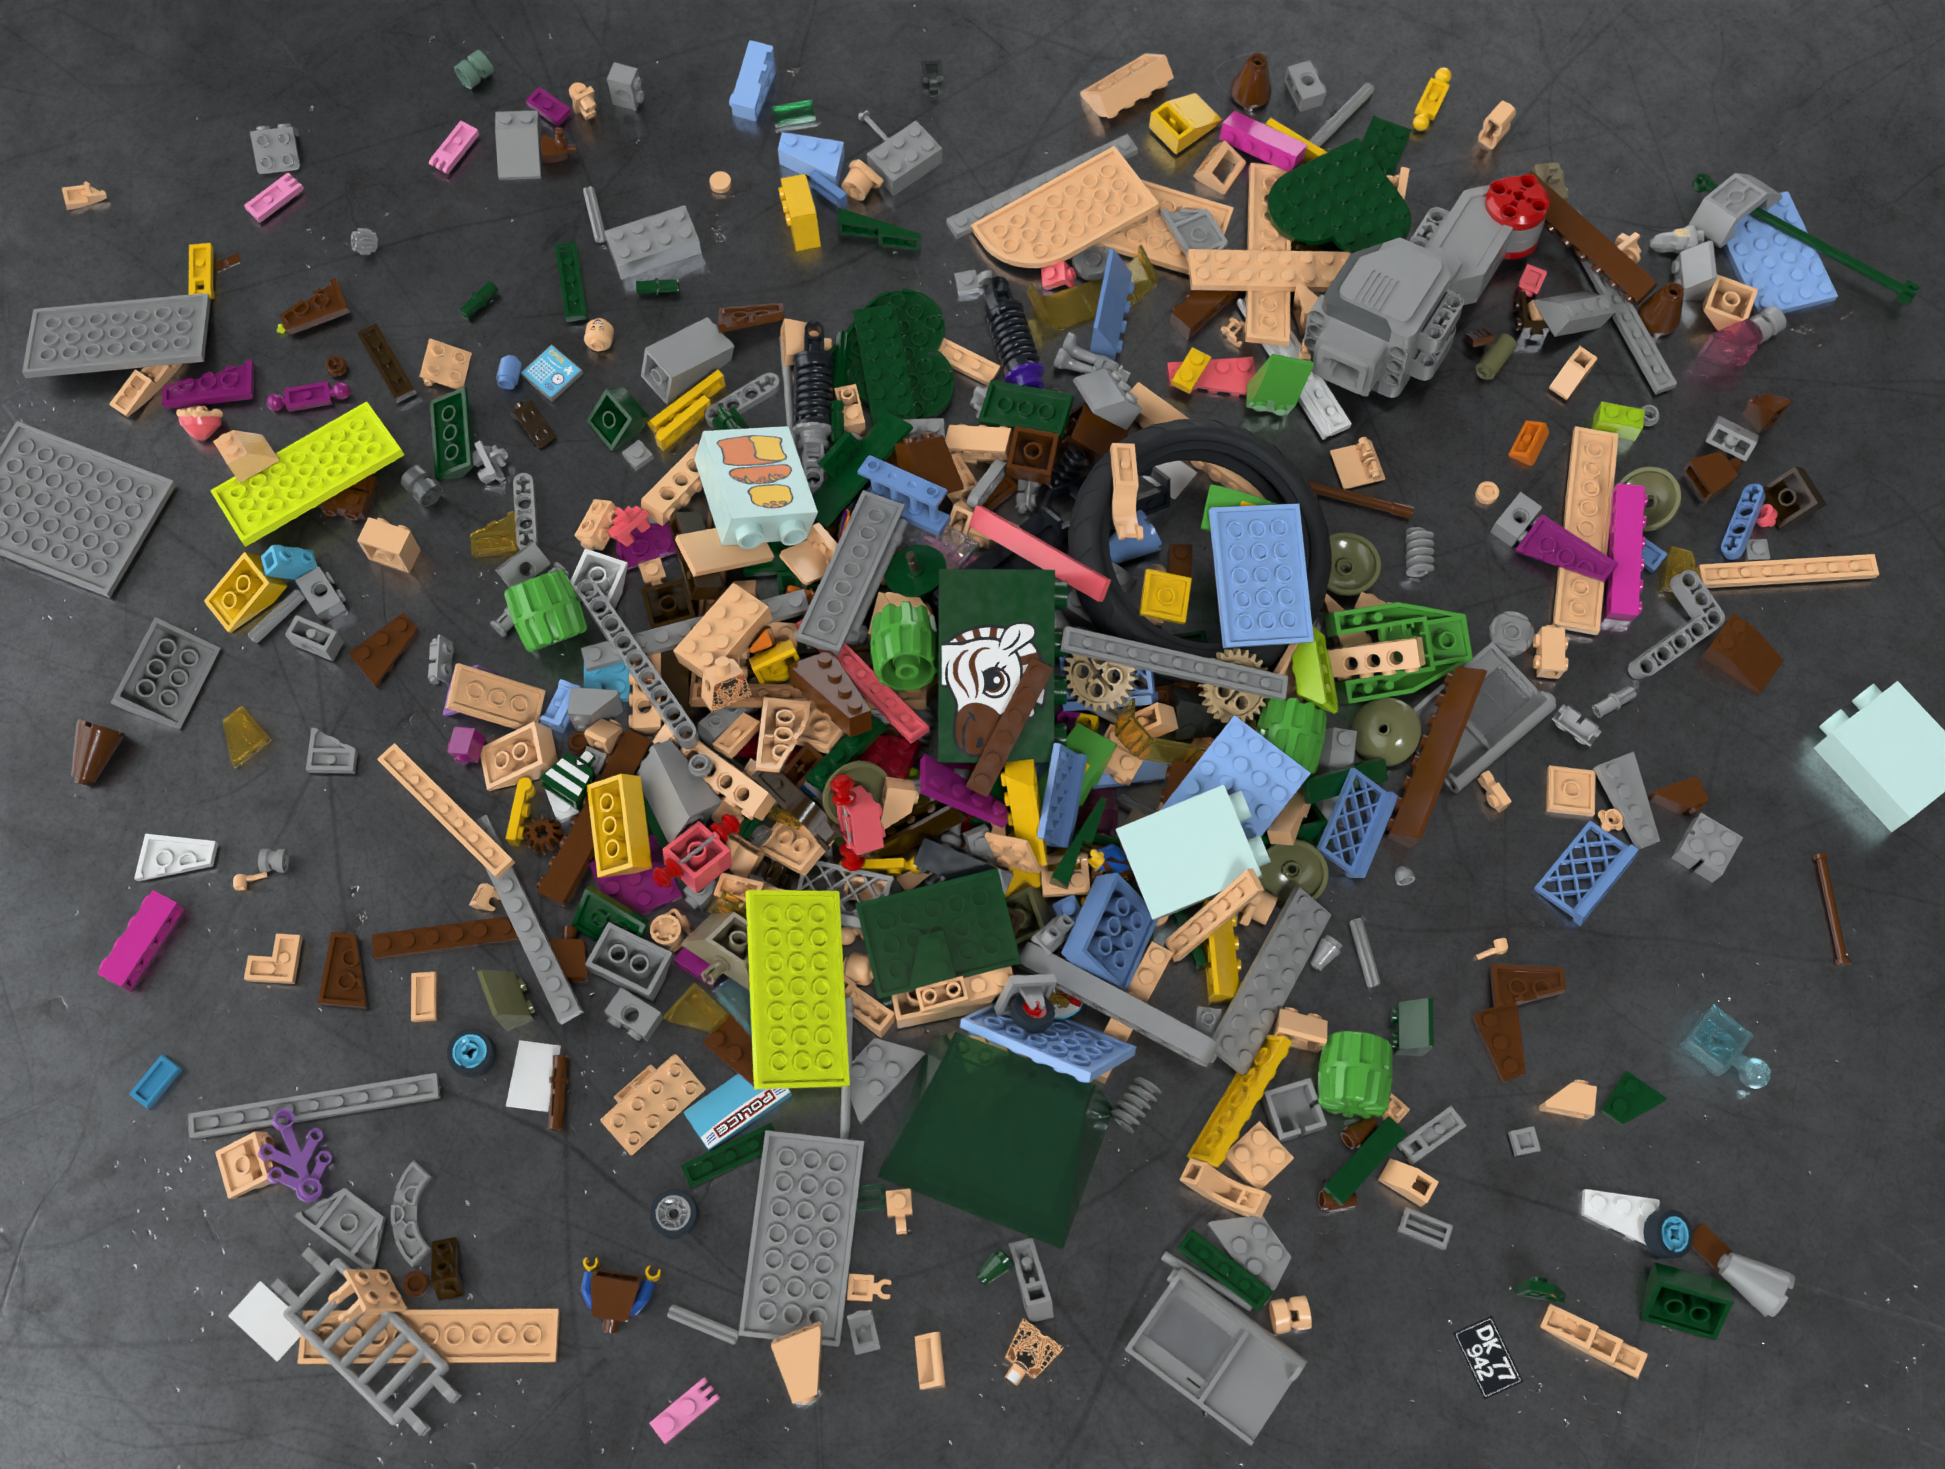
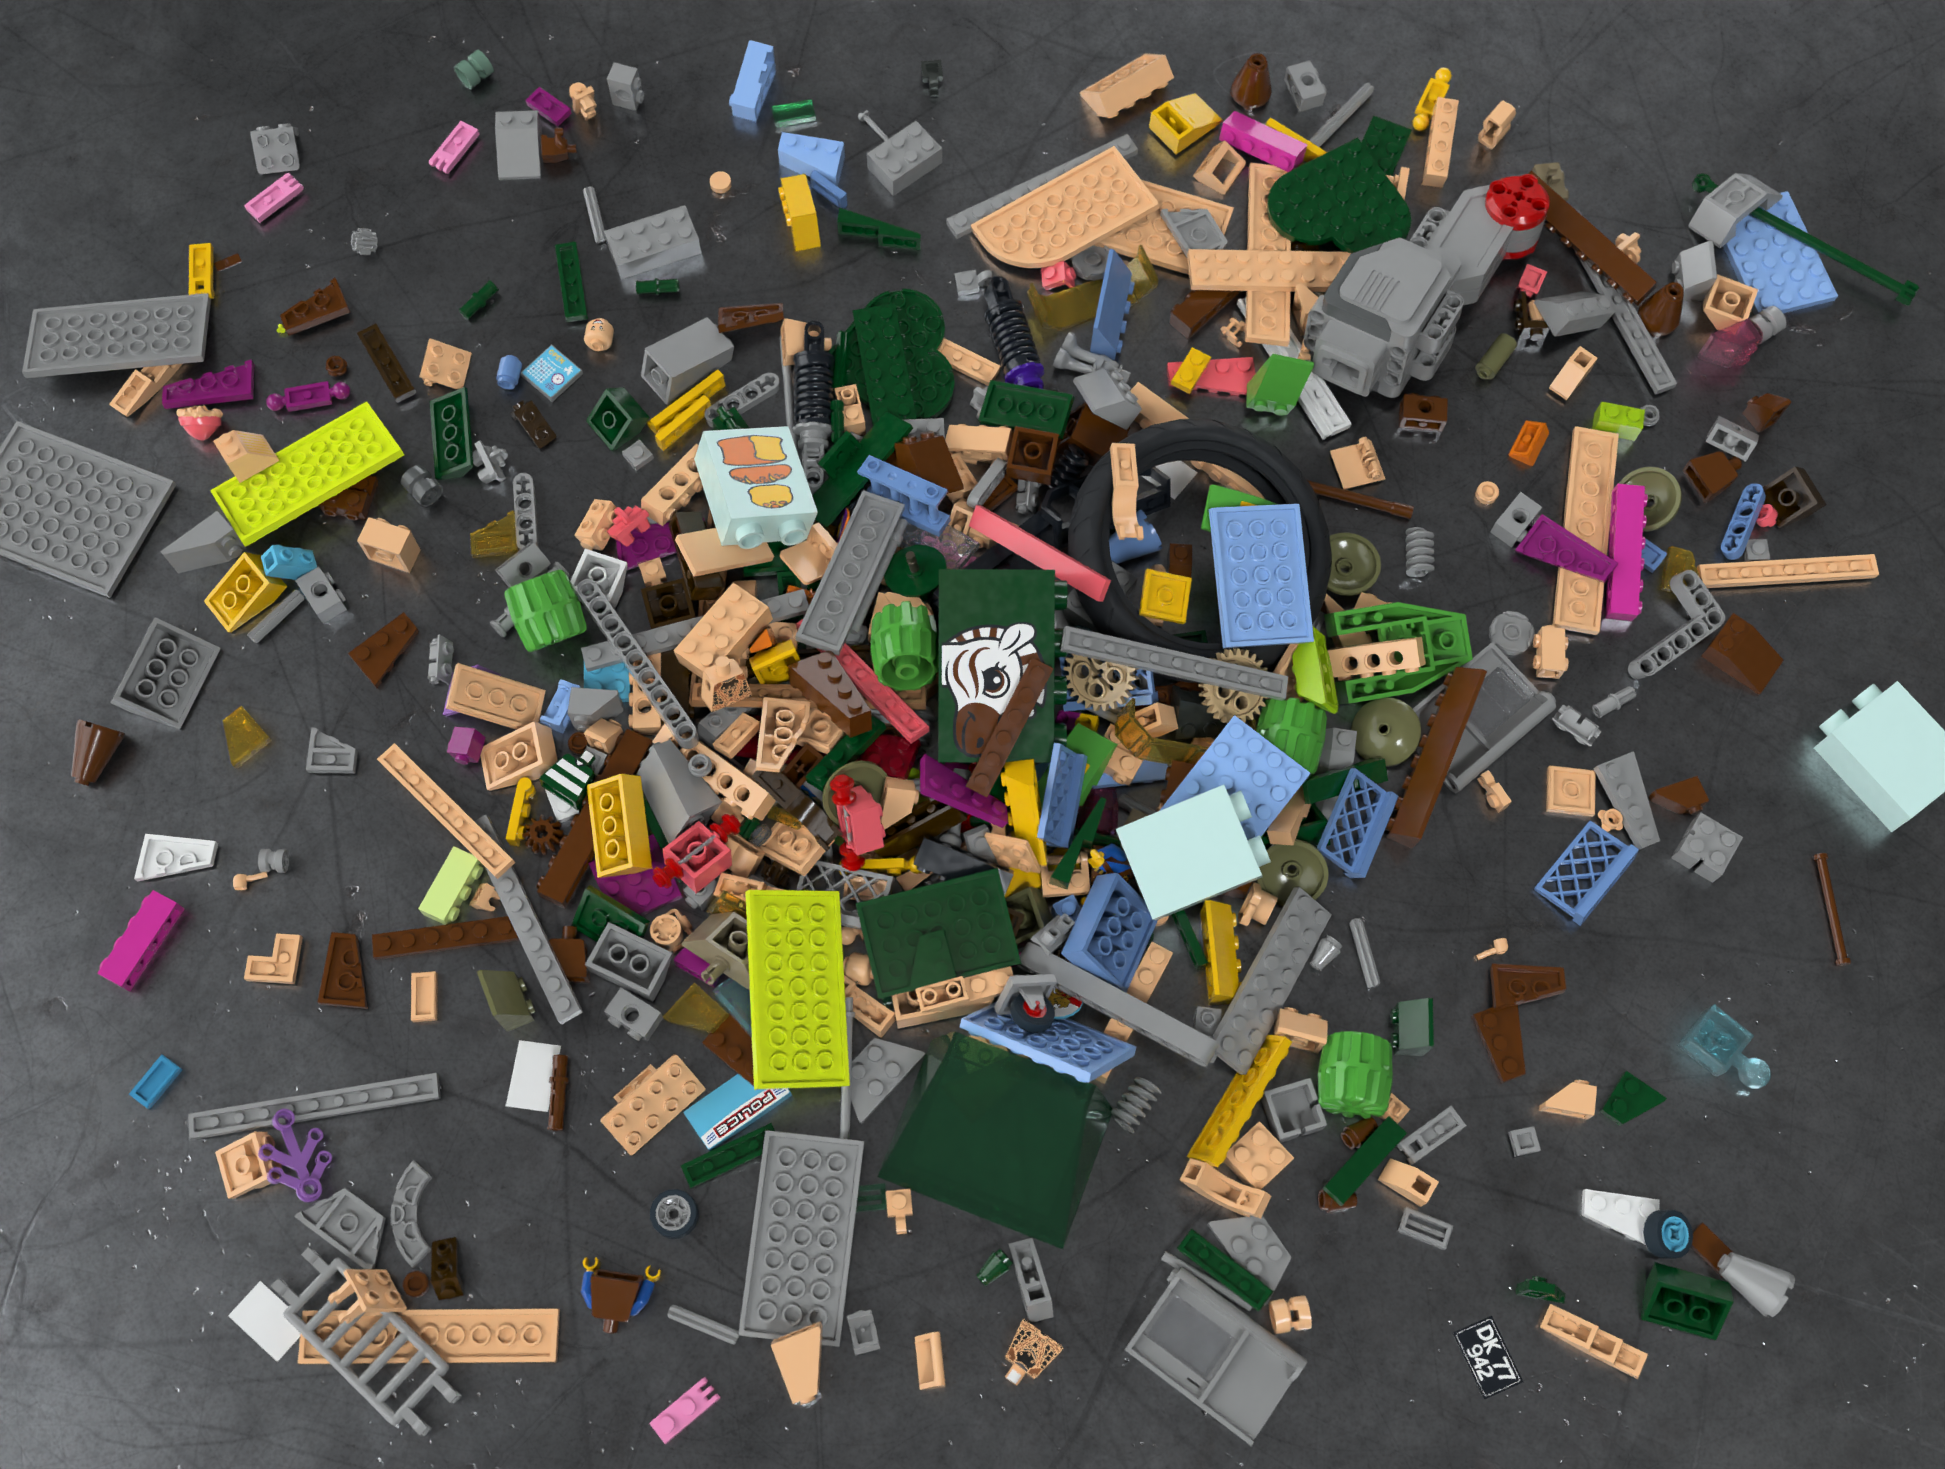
(82, 196): light nougat slope -> none
(204, 545): none -> light grey slope
(314, 638): light grey brick -> none
(451, 886): none -> yellowish green brick
(482, 1058): wheel -> none
(860, 180): light nougat piece -> none
(863, 1288): light nougat plate -> none
(1214, 914): light nougat tile -> none
(1404, 875): light grey hinge -> none
(1413, 418): none -> reddish brown brick
(1440, 142): none -> light nougat brick
(1479, 337): reddish brown tile -> none
(1677, 240): light grey rock -> none

